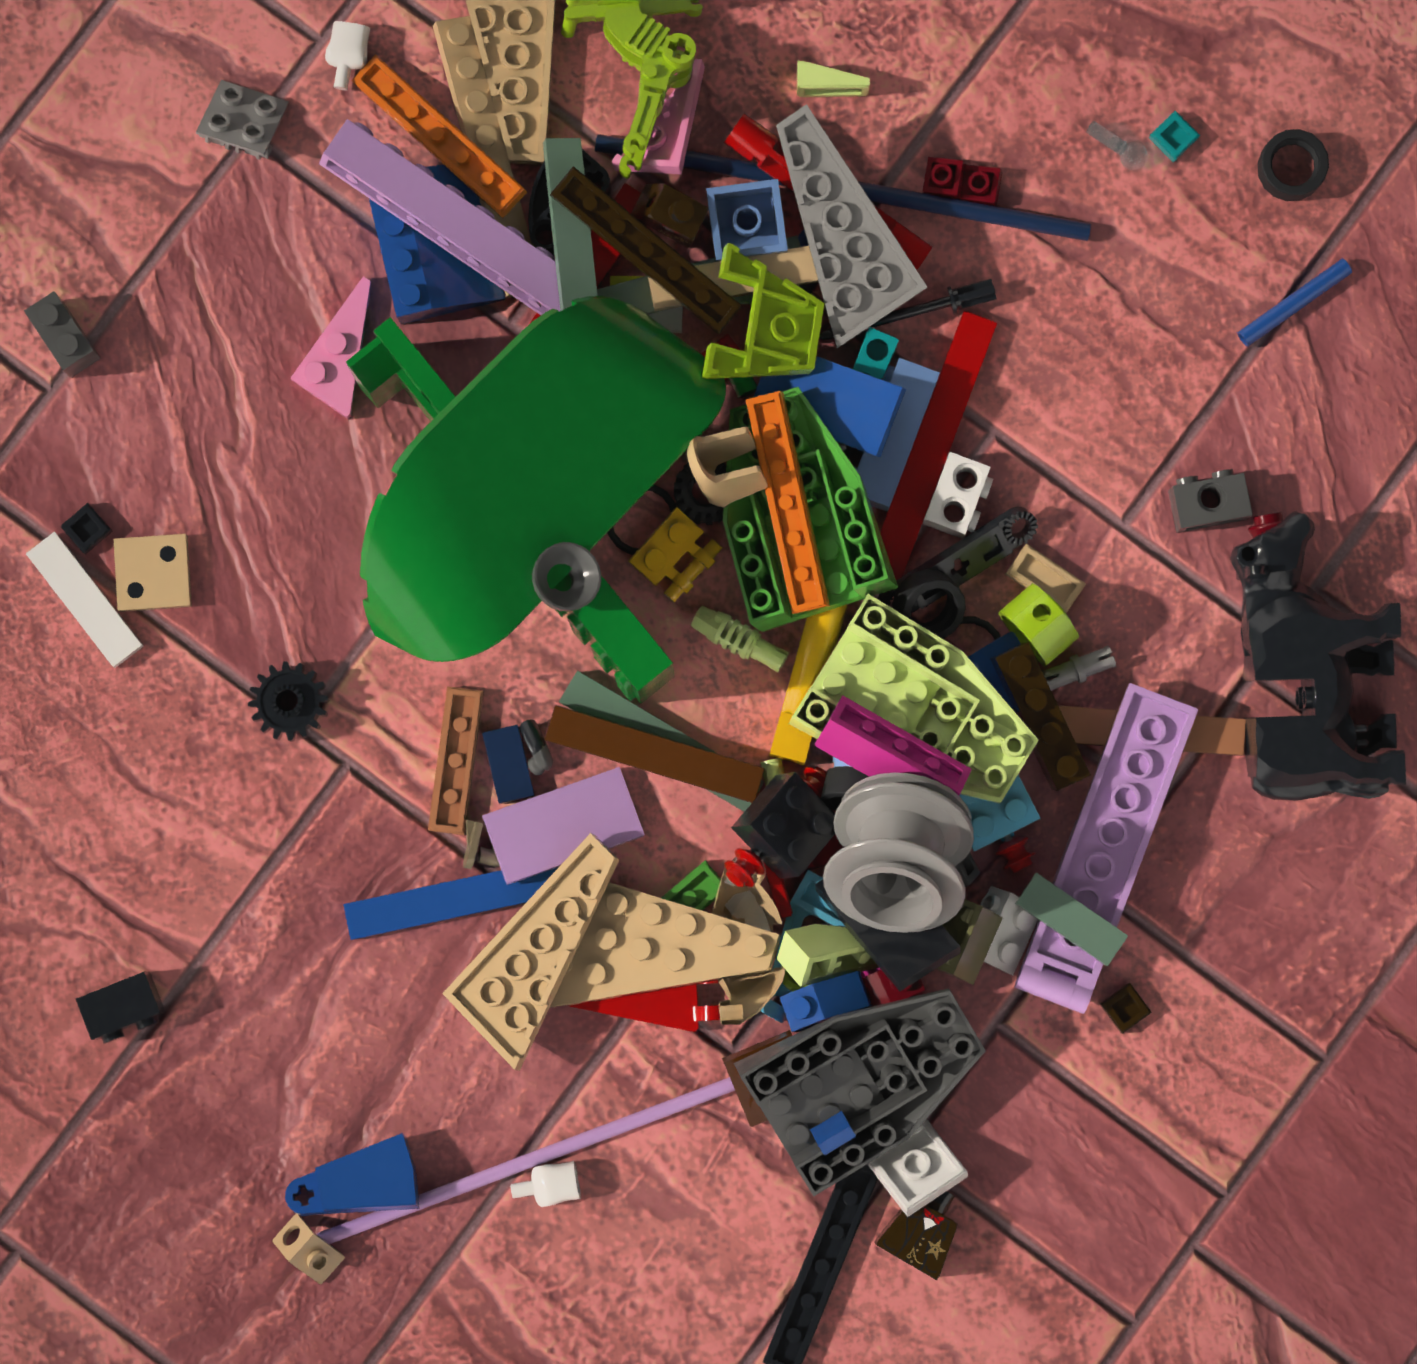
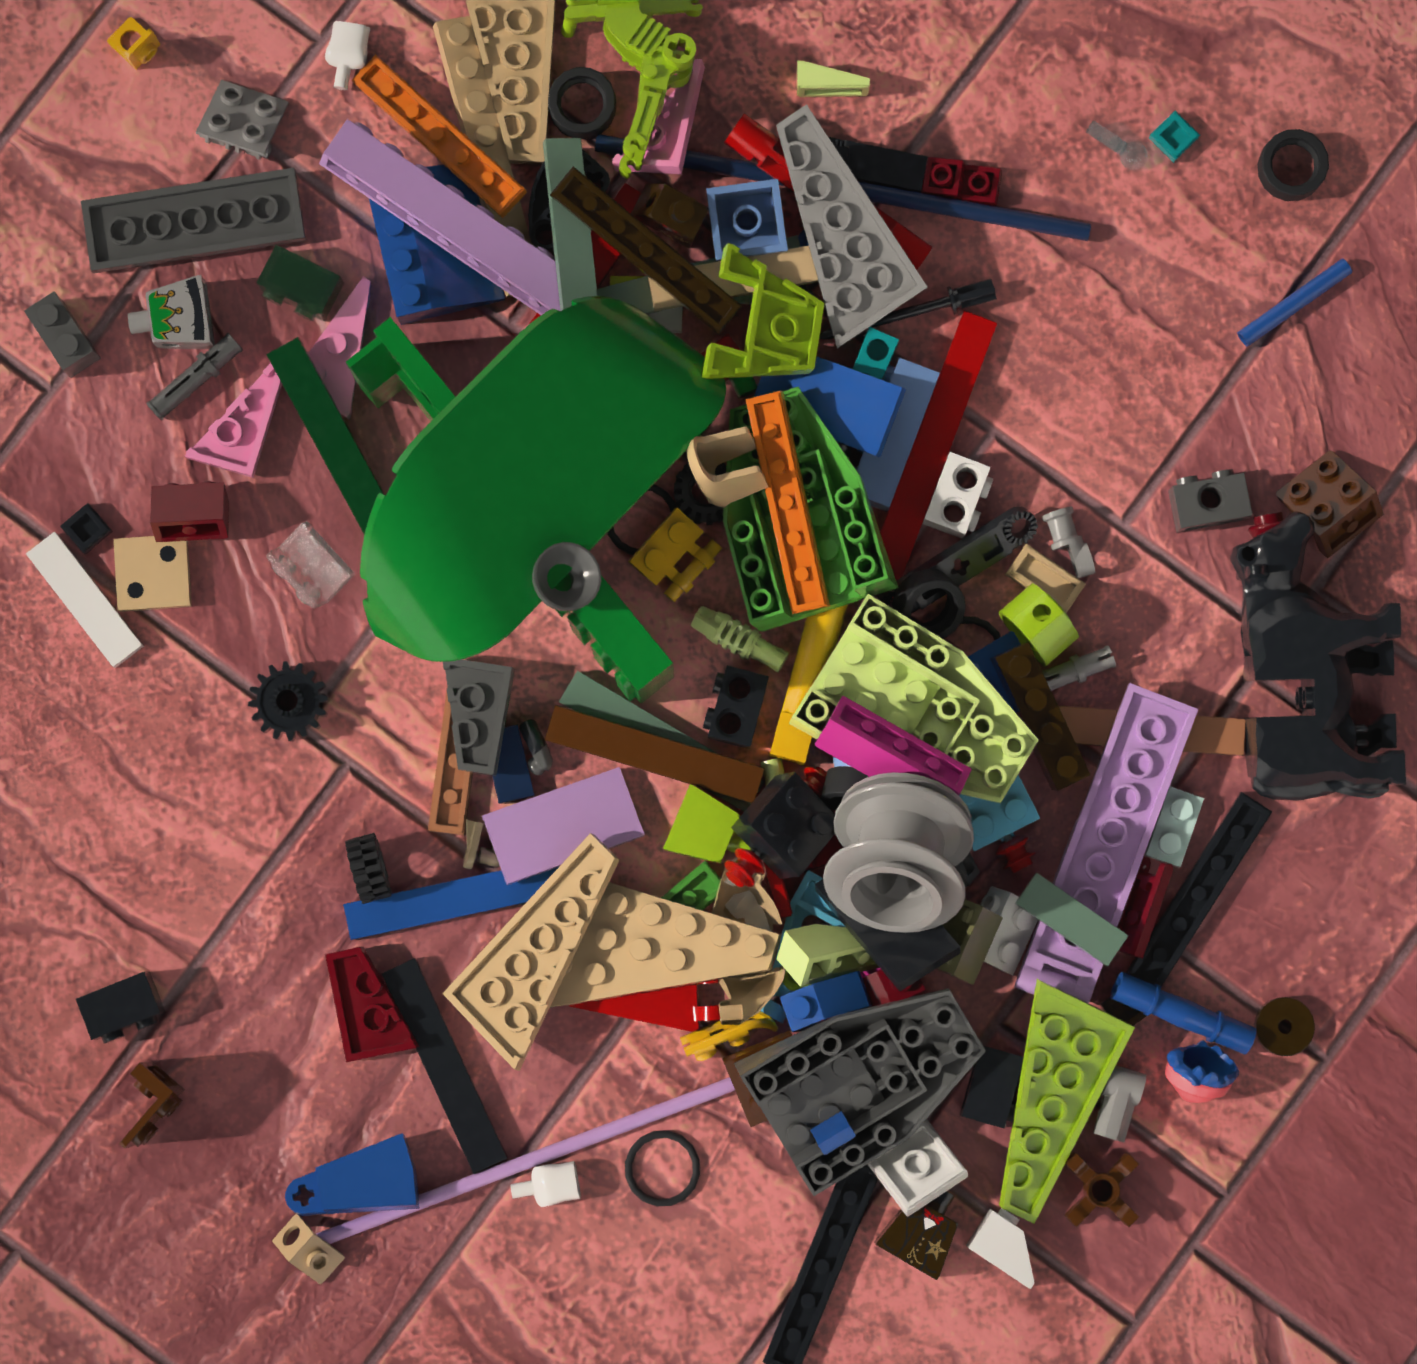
(142, 50): none -> yellow bracket
(152, 1082): none -> reddish brown bracket
(177, 316): none -> light grey torso
(189, 512): none -> dark red brick
(193, 220): none -> dark grey plate
(194, 376): none -> dark grey pin
(239, 435): none -> bright pink wing
(299, 284): none -> clear green brick
(310, 566): none -> clear bracket
(327, 428): none -> dark green tile
(364, 1008): none -> dark red wing
(368, 868): none -> black tyre
(445, 1066): none -> black tile
(479, 710): none -> dark grey wing
(573, 77): none -> black tyre
(695, 1166): none -> black piece
(703, 828): none -> lime torso
(703, 1044): none -> yellow piece
(745, 709): none -> black brick
(883, 165): none -> black hinge
(992, 1088): none -> black brick
(1003, 1245): none -> white slope
(1062, 1075): none -> lime wing
(1065, 536): none -> light grey connector
(1114, 1176): none -> reddish brown pin
(1120, 1097): none -> light grey piece
(1143, 907): none -> dark red hinge
(1174, 827): none -> light aqua plate
(1183, 1013): none -> blue piece
(1200, 889): none -> black tile
(1200, 1072): none -> blue hair
(1301, 1026): none -> dark brown piece
(1335, 501): none -> reddish brown bracket

